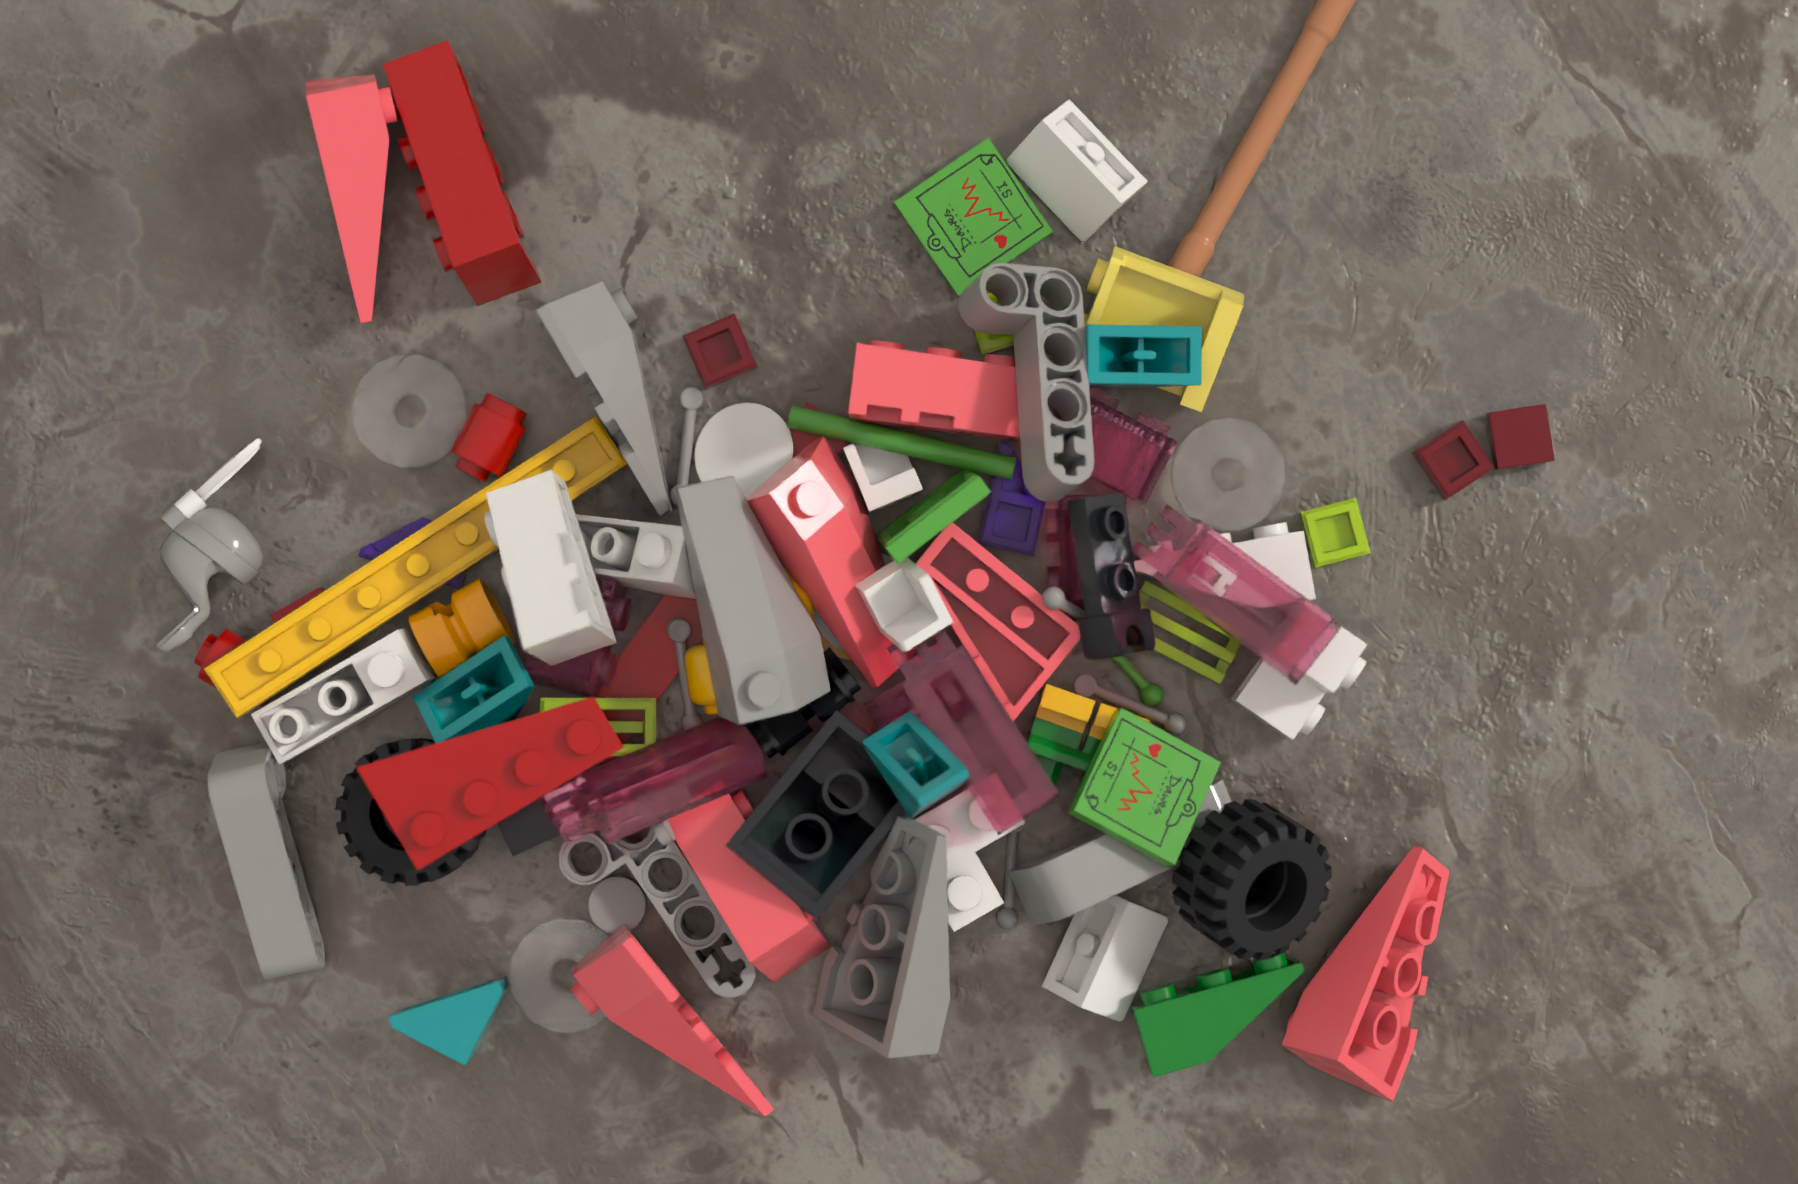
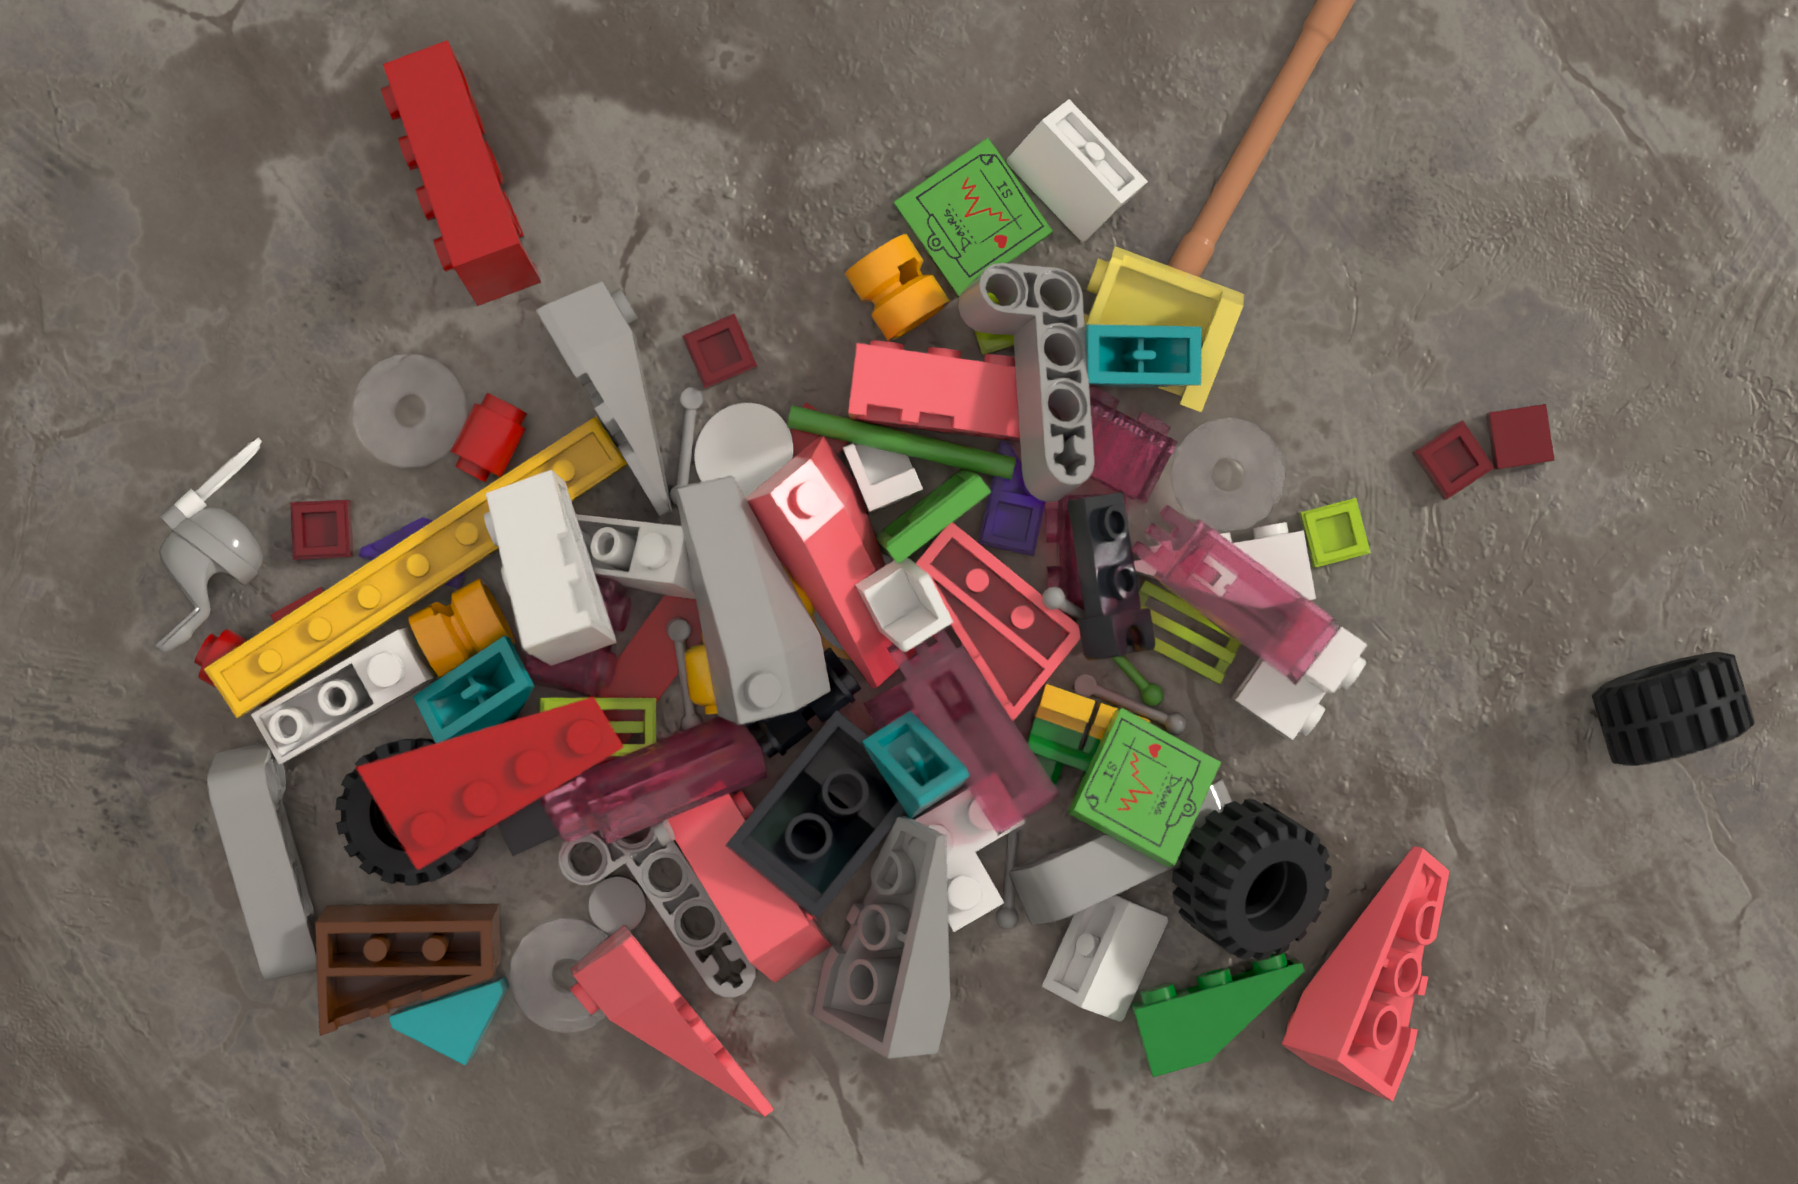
(321, 529): none -> dark red tile
(353, 148): coral wedge -> none
(399, 954): none -> reddish brown wedge
(897, 287): none -> light orange wheel
(1673, 709): none -> black tyre

